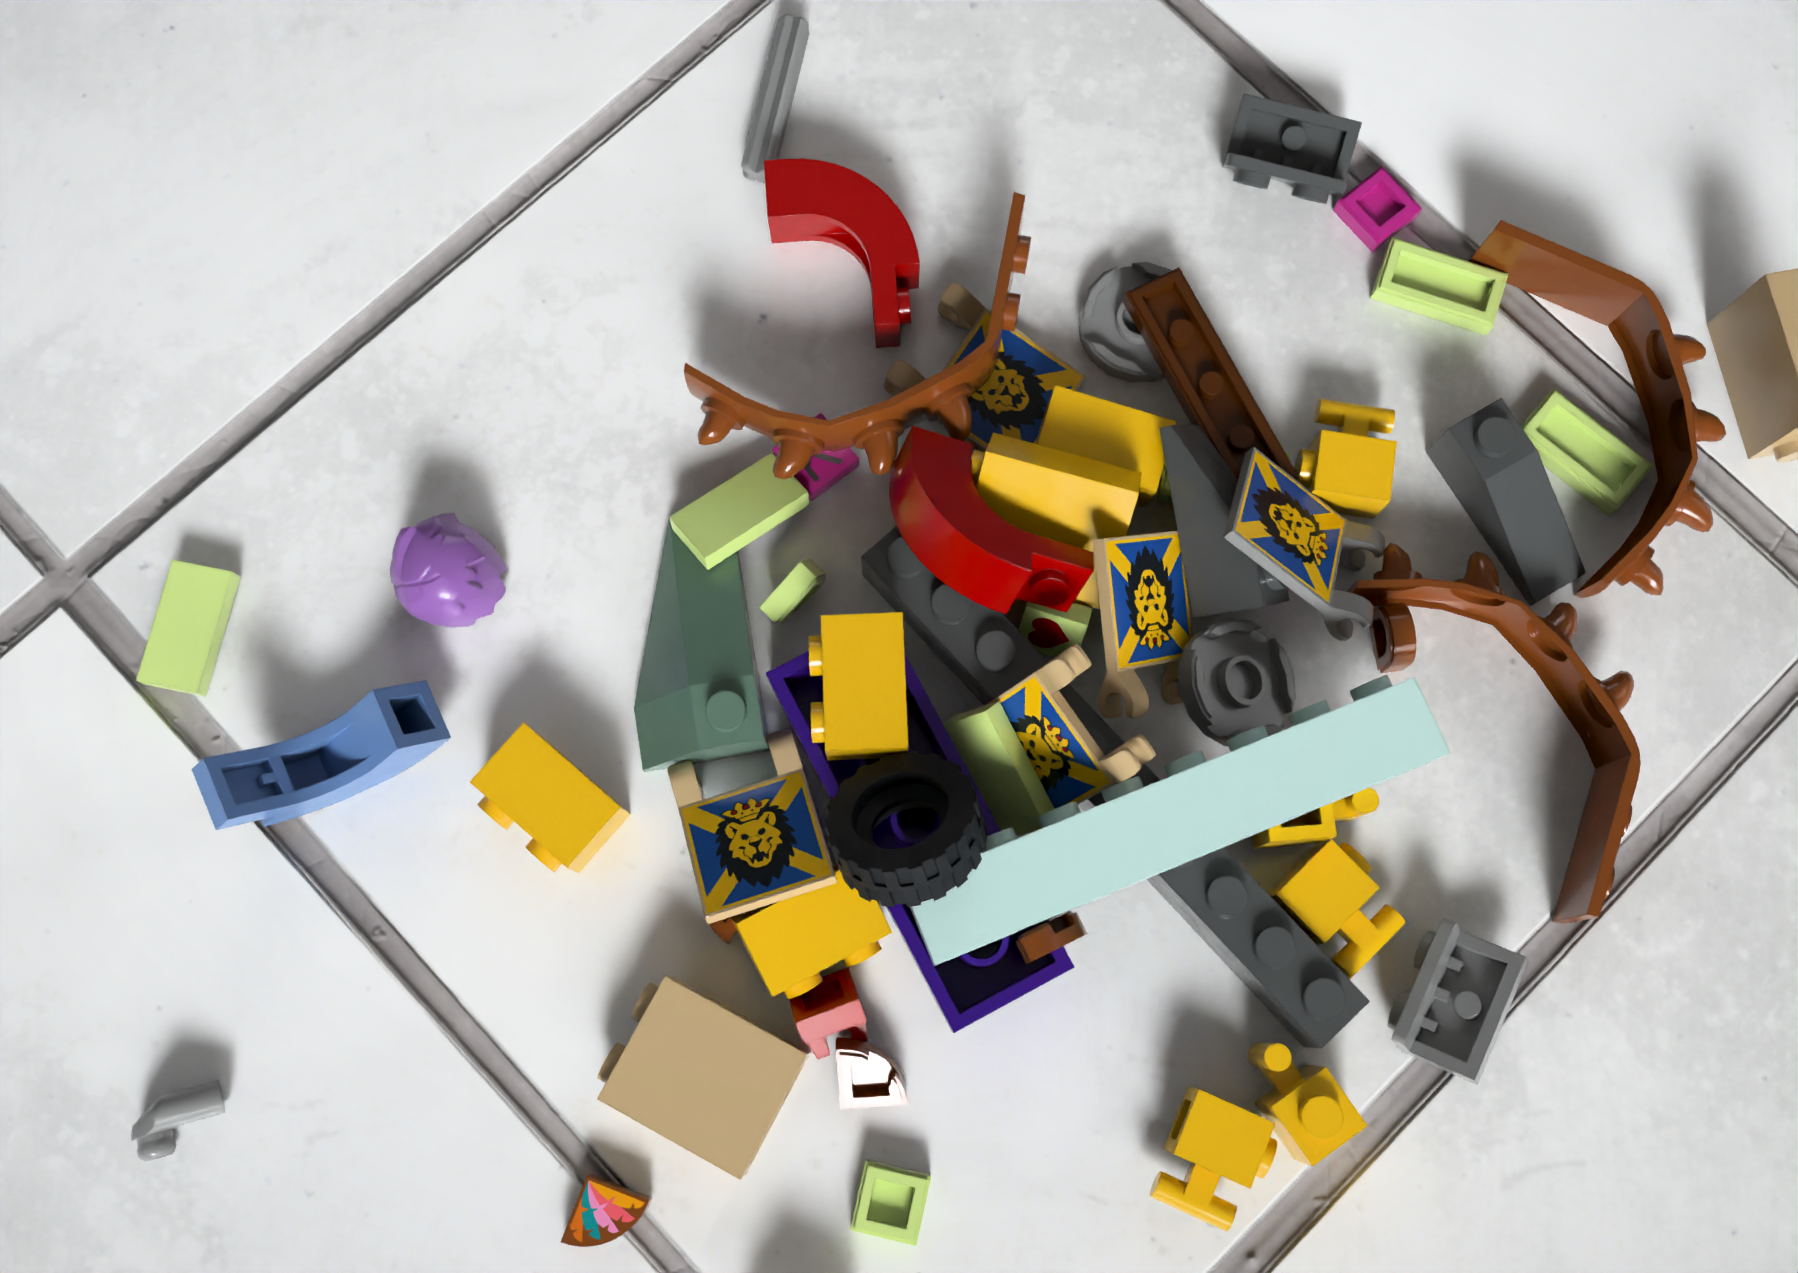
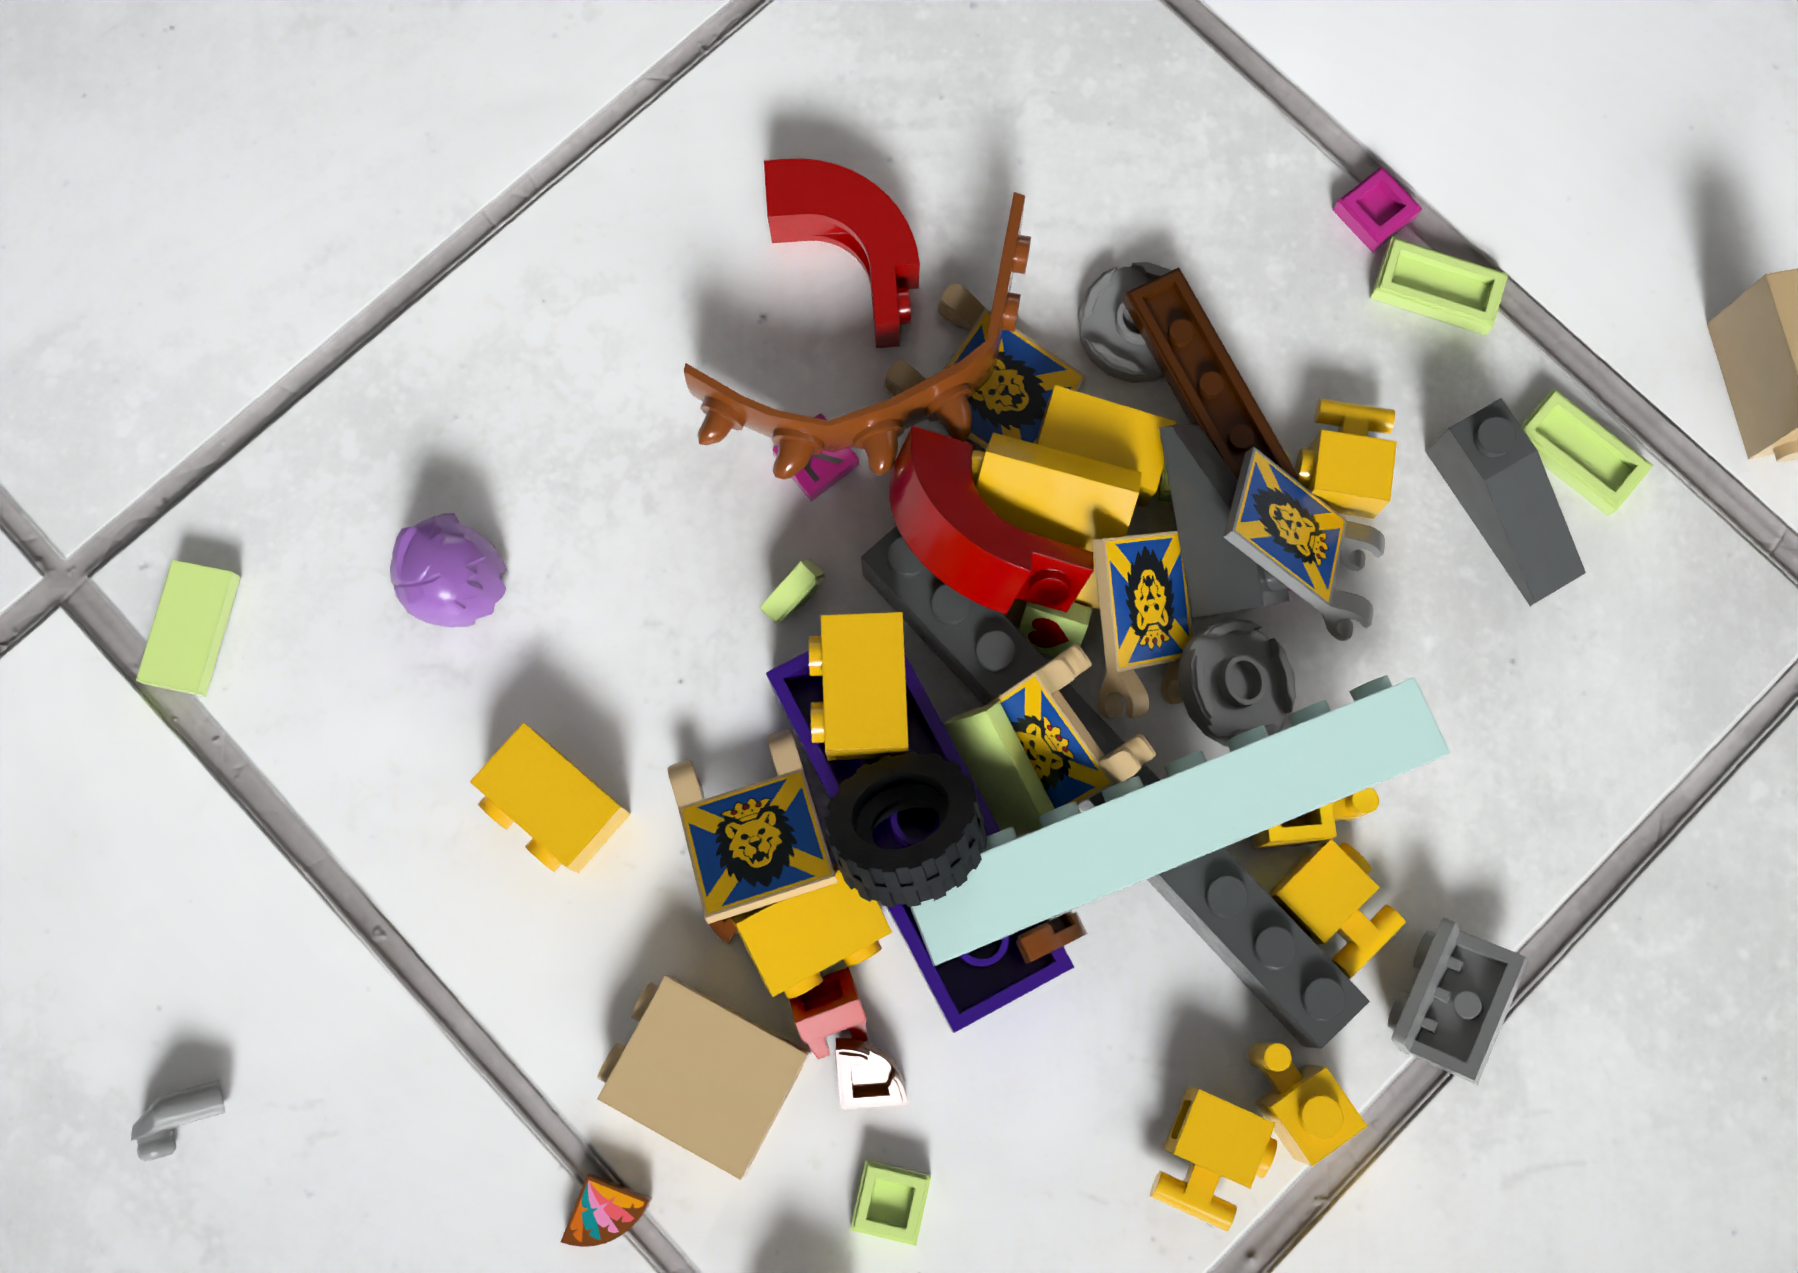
(327, 765): medium blue arch -> none
(698, 665): sand green wedge -> none
(738, 512): yellowish green tile -> none
(775, 95): light grey axle -> none
(1291, 147): dark grey bracket -> none
(1393, 637): dark orange tile -> none
(1585, 700): dark orange piece -> none
(1657, 371): dark orange piece -> none

